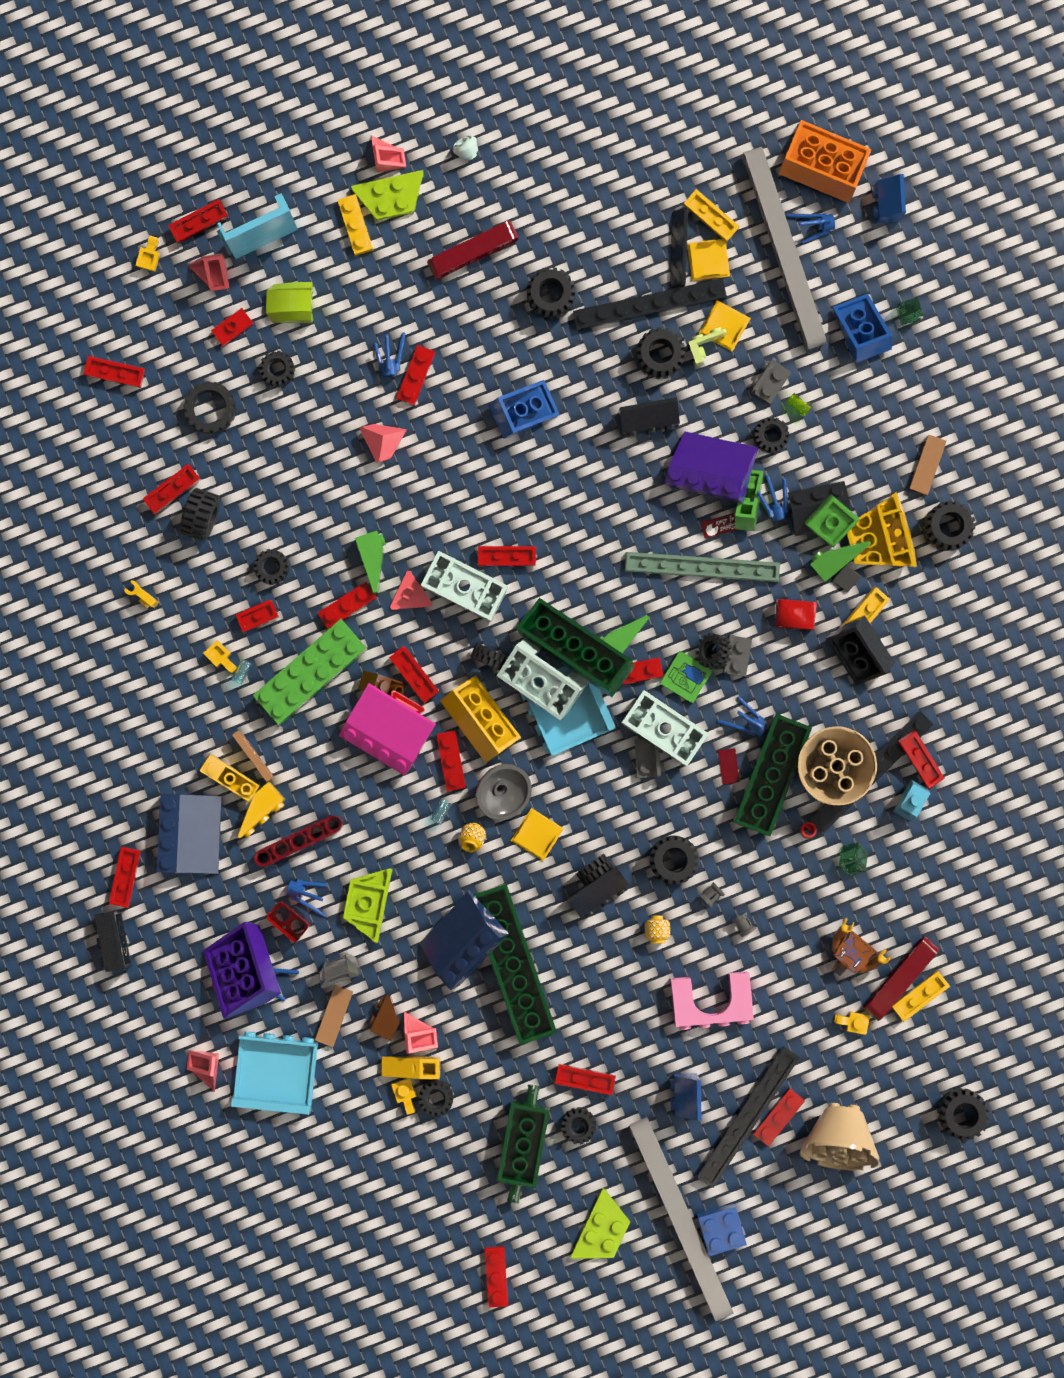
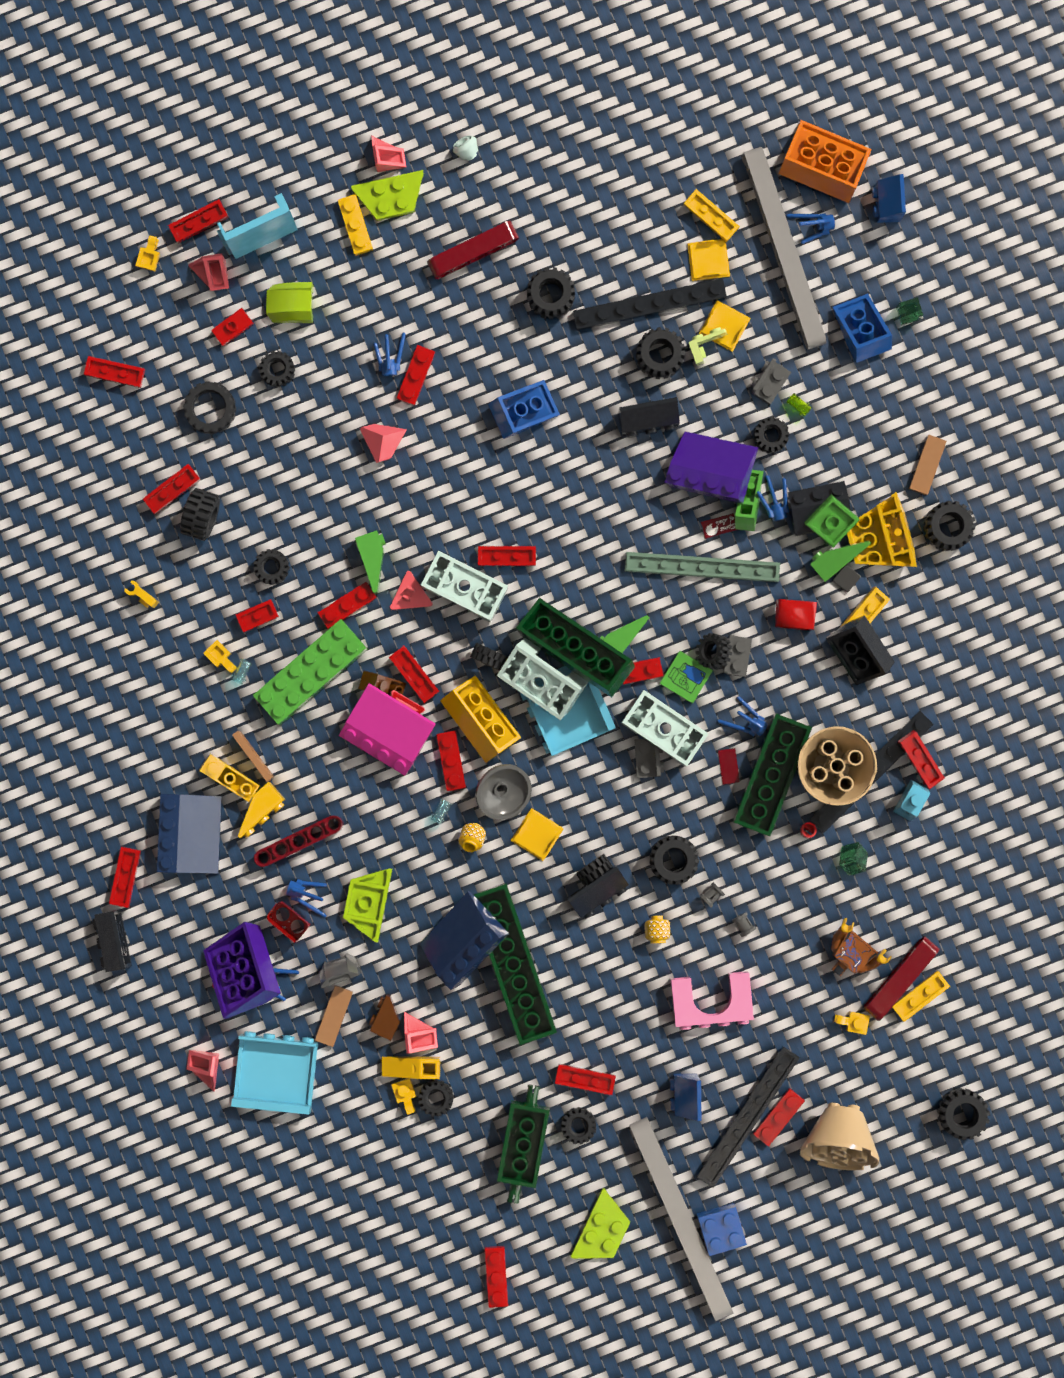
(679, 248): black slope -> none

